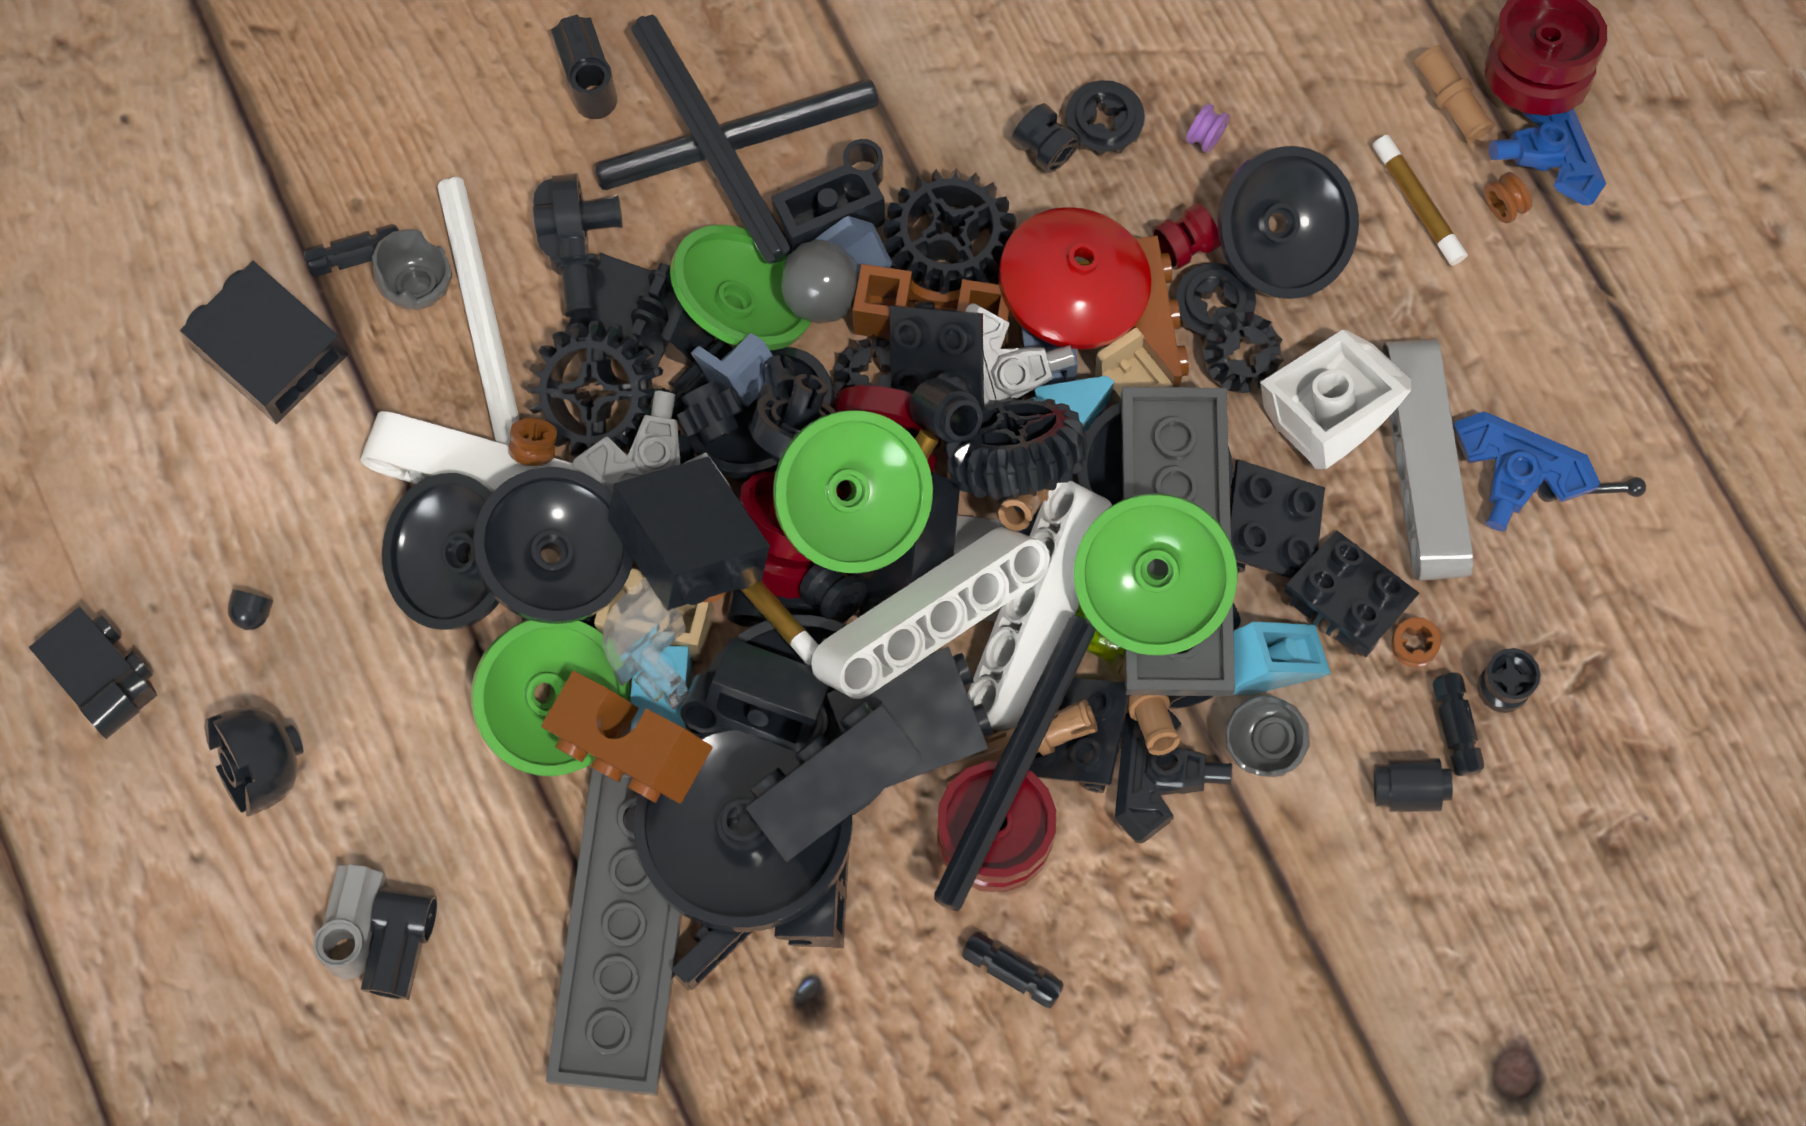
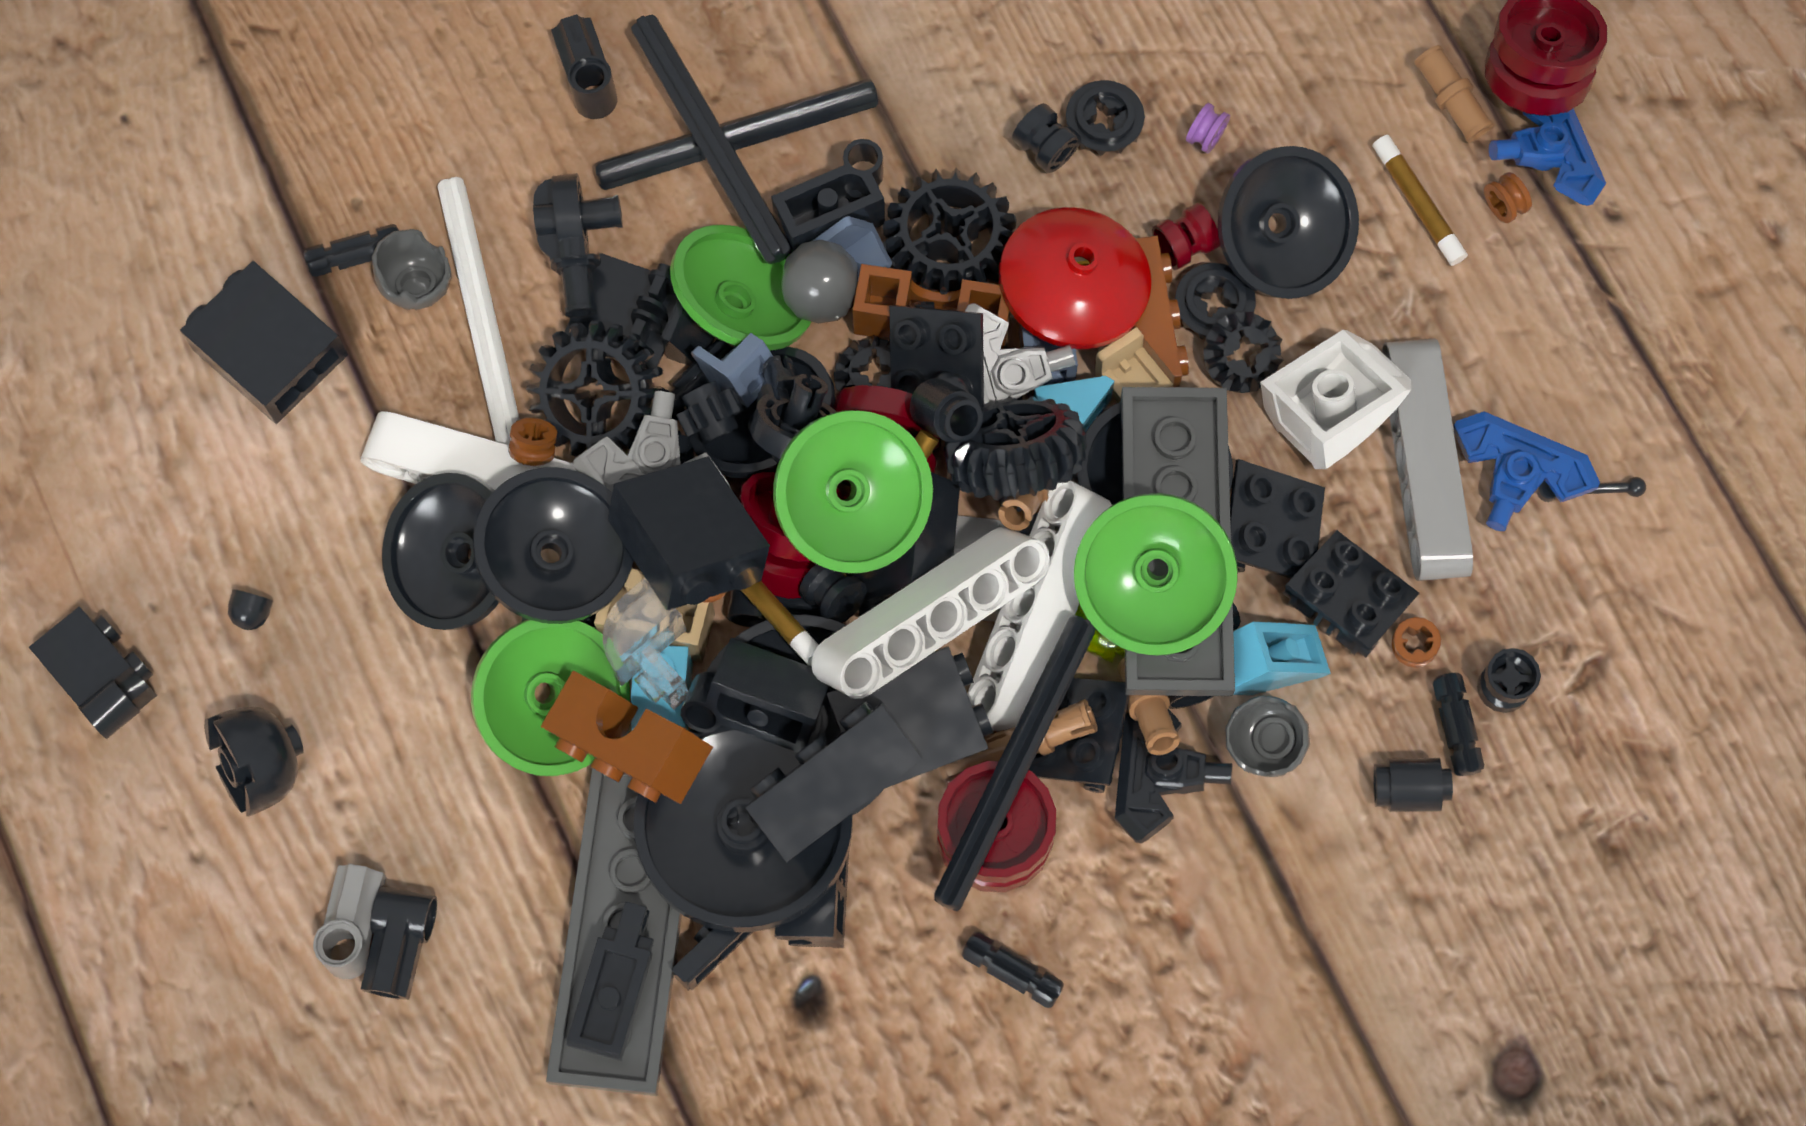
(613, 986): none -> black hinge

